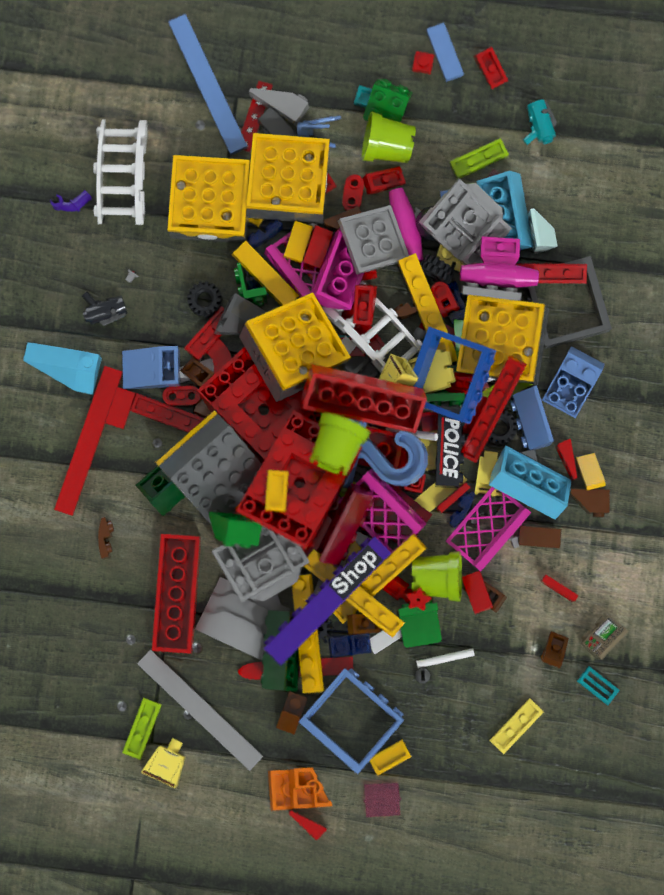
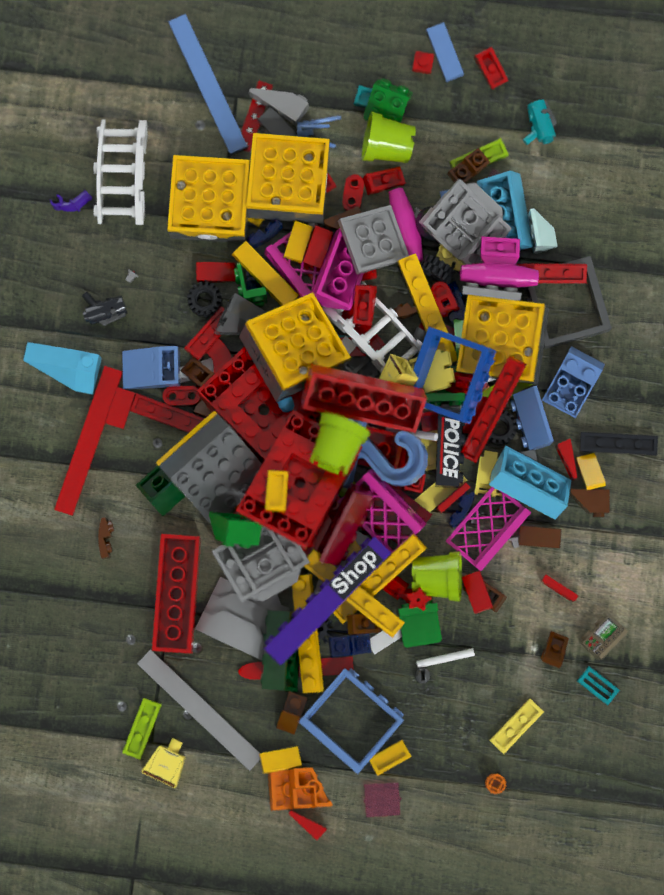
(215, 272): none -> red slope
(280, 760): none -> yellow tile
(286, 404): none -> dark azure hinge
(469, 166): none -> reddish brown slope
(495, 783): none -> orange wheel
(618, 443): none -> black plate

